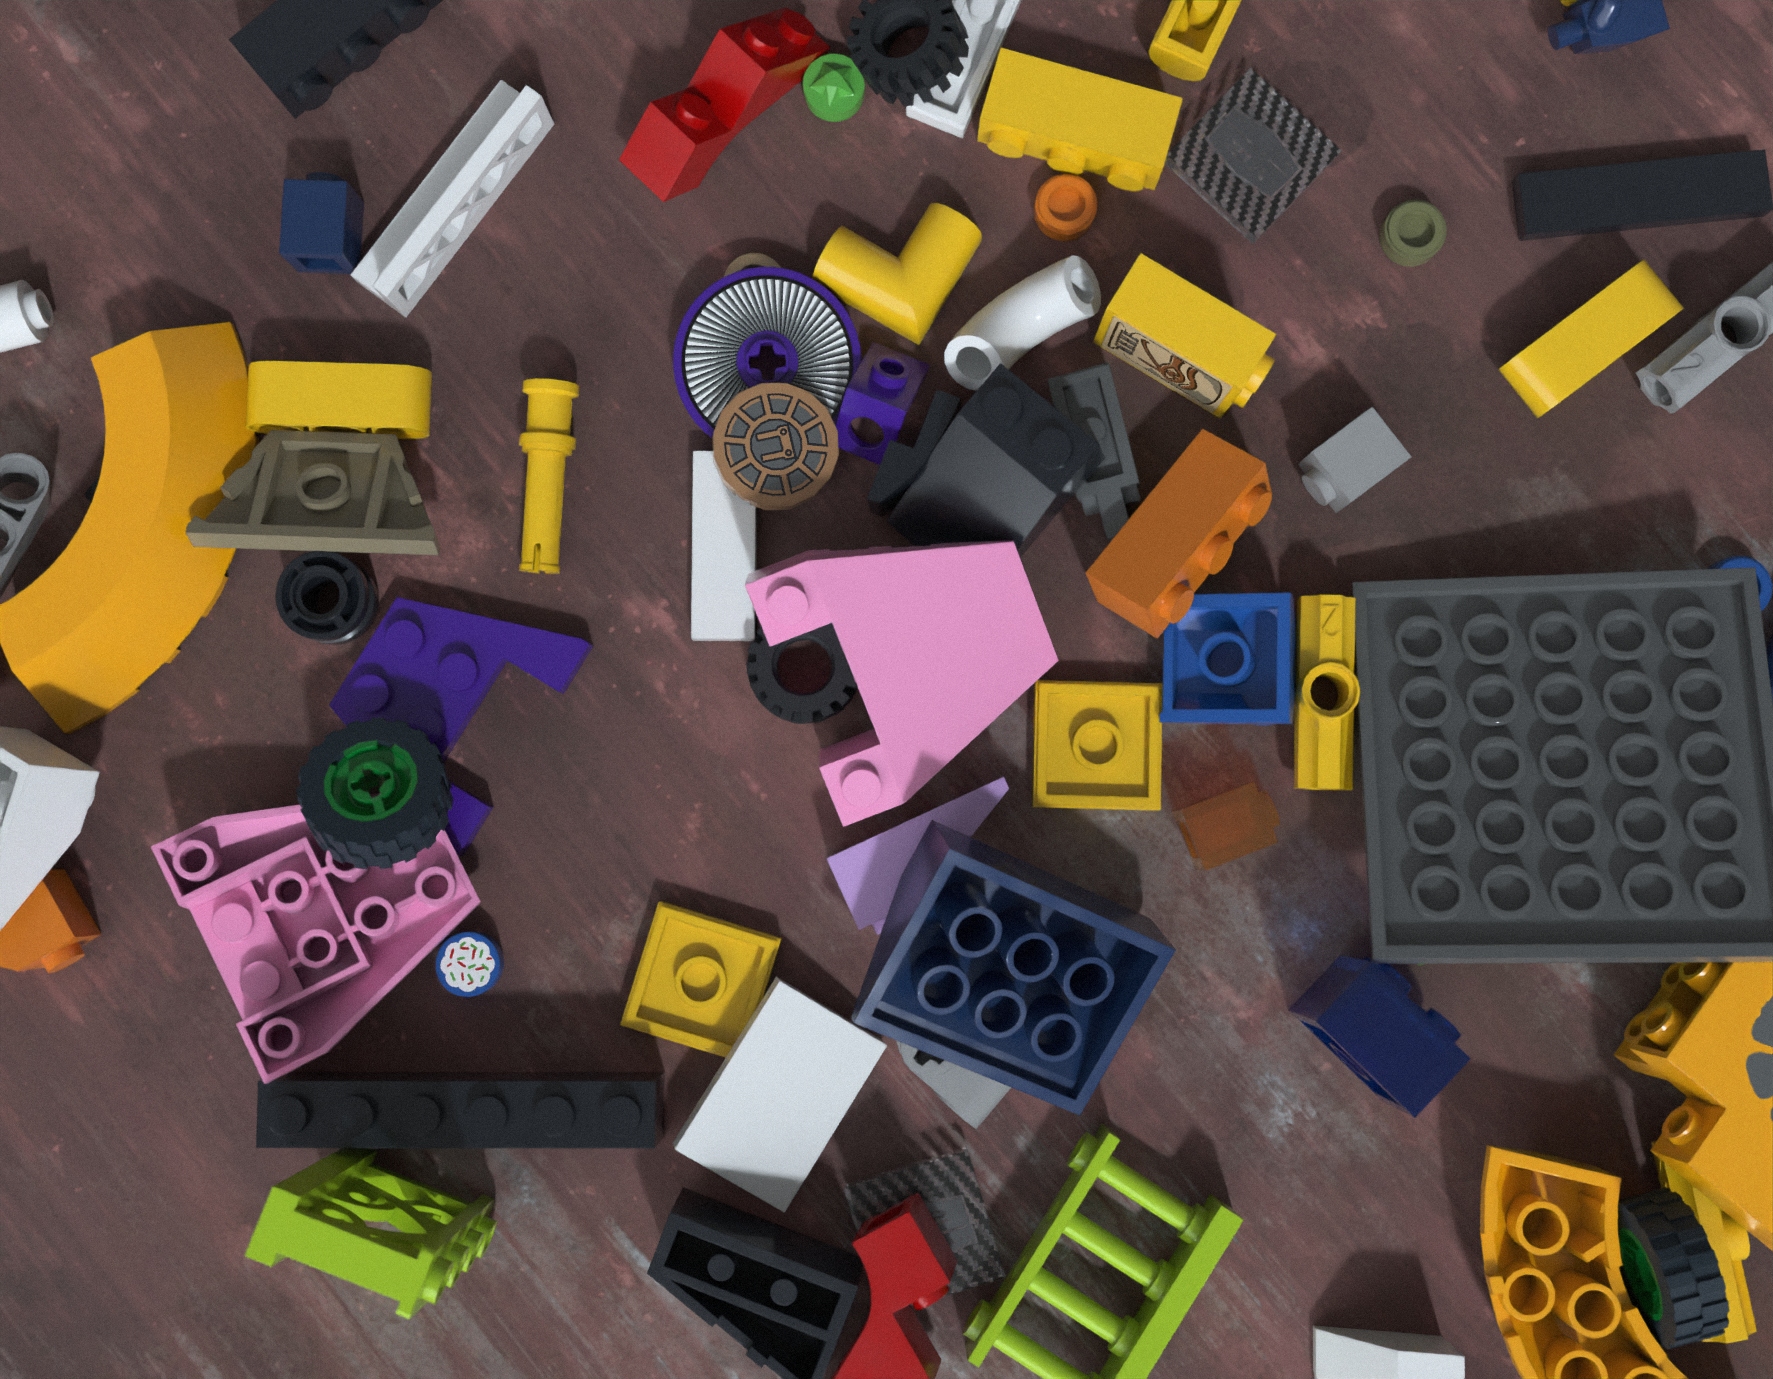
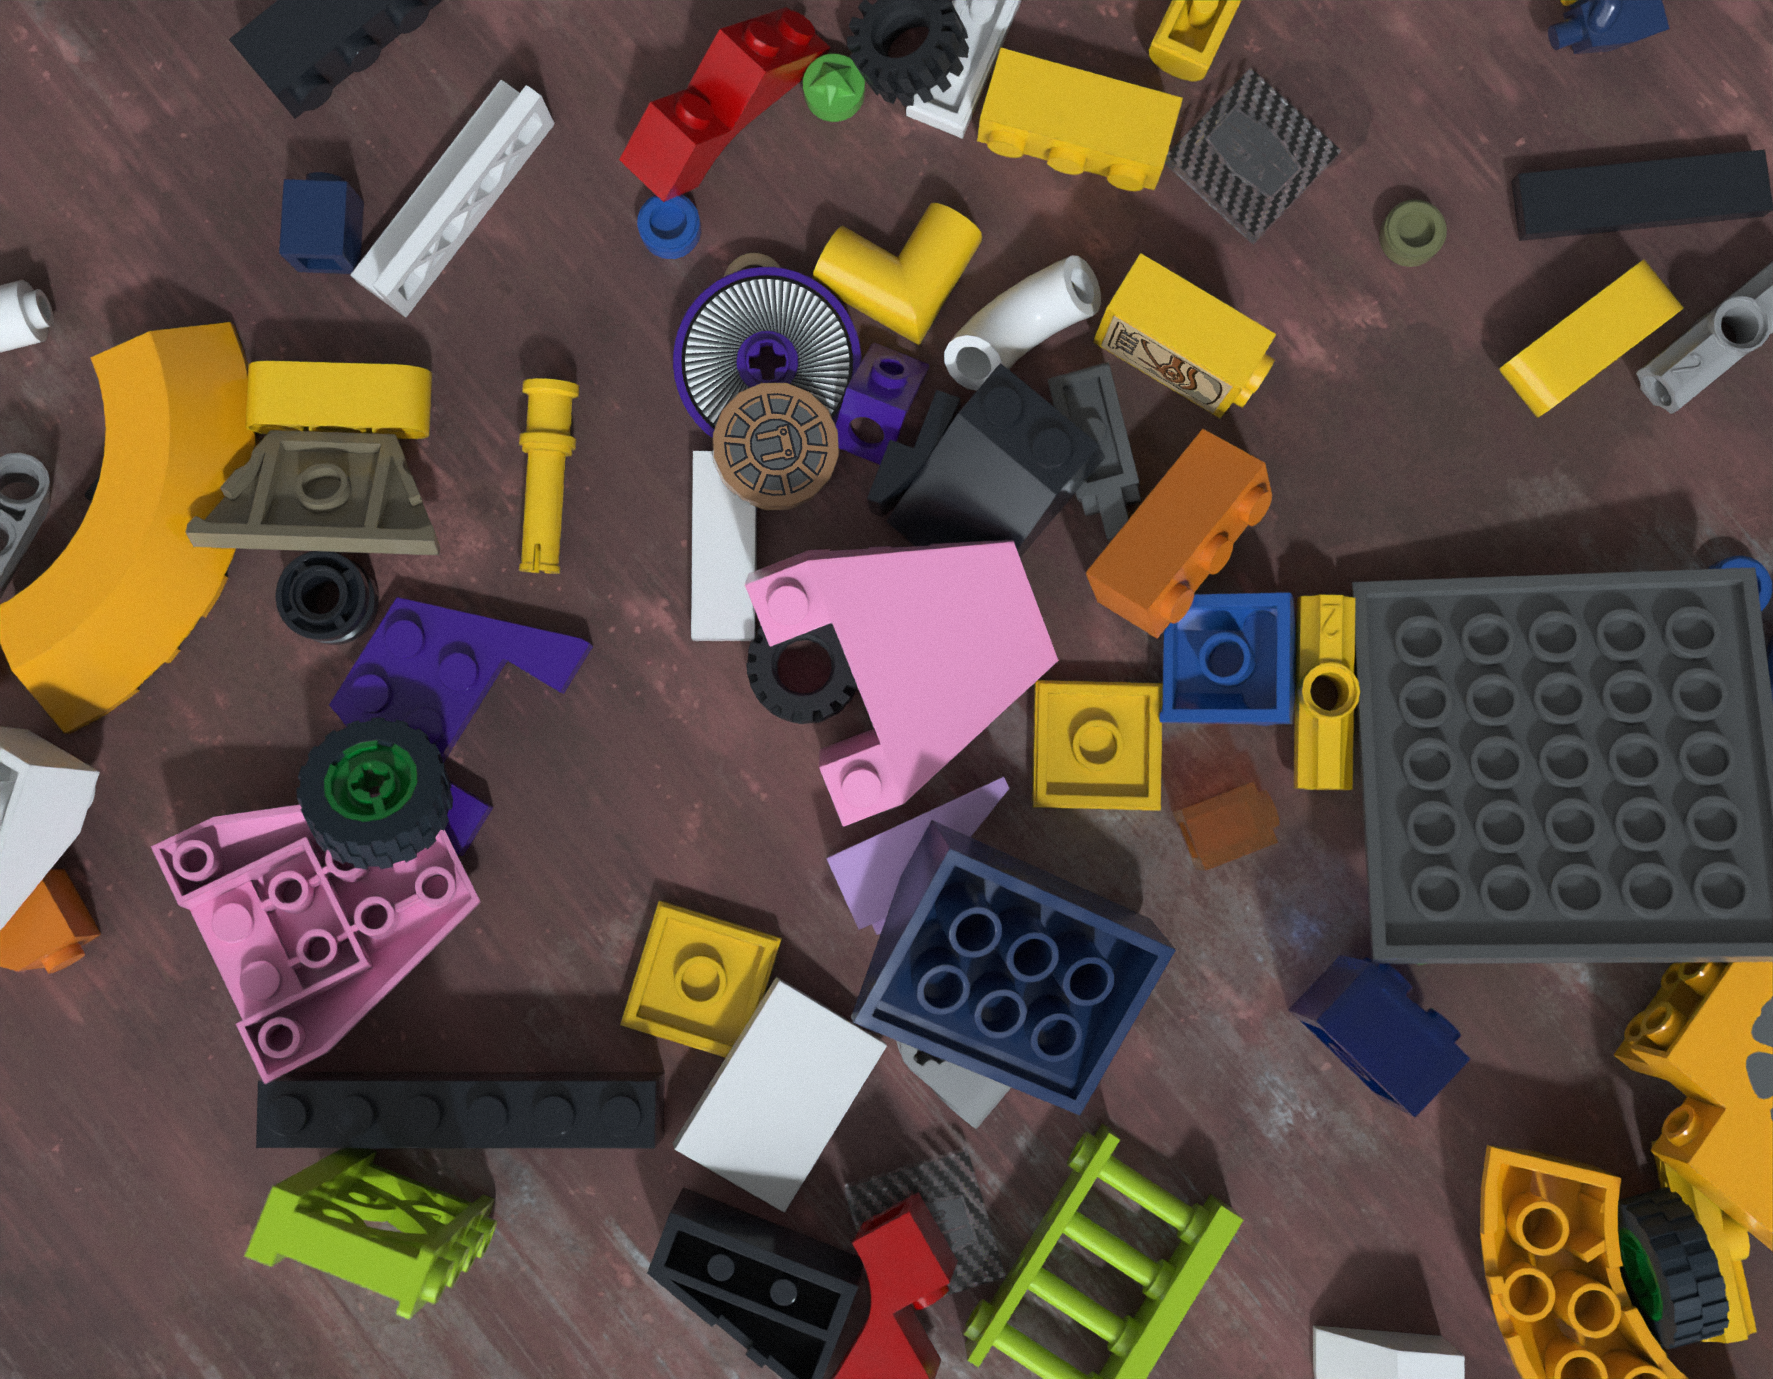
(469, 963): tile -> none
(669, 227): none -> blue tile
(1065, 207): orange tile -> none
(1352, 461): light grey brick -> none

